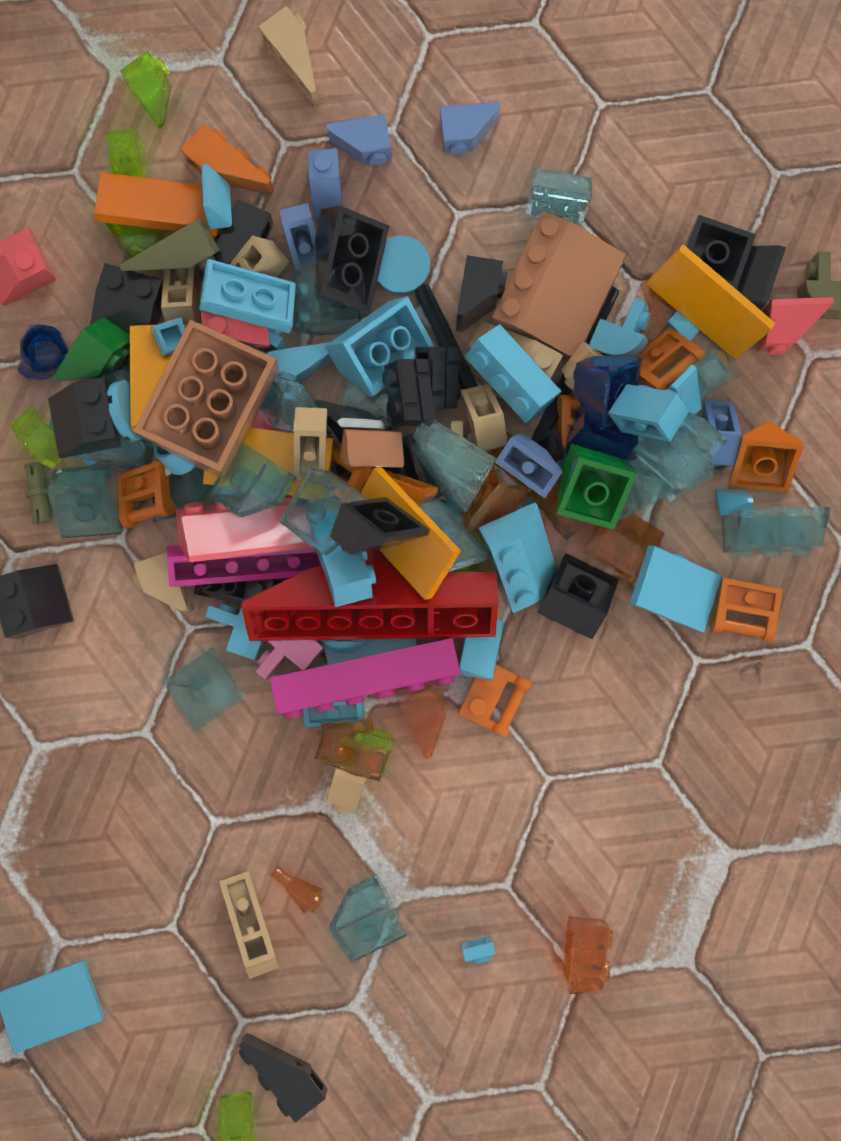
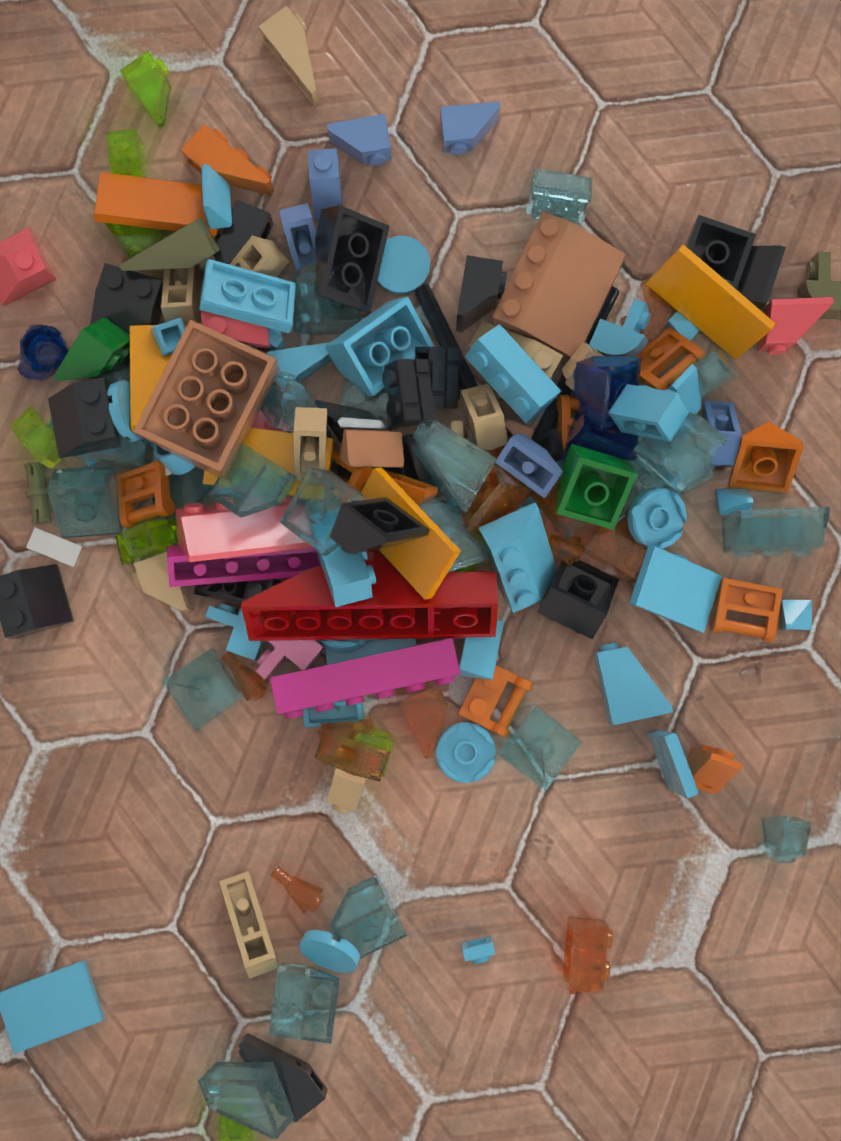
(54, 547): none -> white sticker
(146, 540): none -> clear neon green slope
(248, 1095): none -> clear light blue slope
(250, 682): none -> clear orange cone
(304, 1003): none -> clear light blue slope
(329, 953): none -> medium azure tile
(465, 752): none -> medium azure tile
(517, 428): none -> nougat slope
(539, 747): none -> clear light blue slope
(566, 550): none -> clear orange cone
(627, 687): none -> medium azure slope
(657, 517): none -> medium azure tile
(673, 763): none -> medium azure tile
(712, 767): none -> orange slope
(785, 837): none -> clear light blue slope
(796, 615): none -> medium azure slope

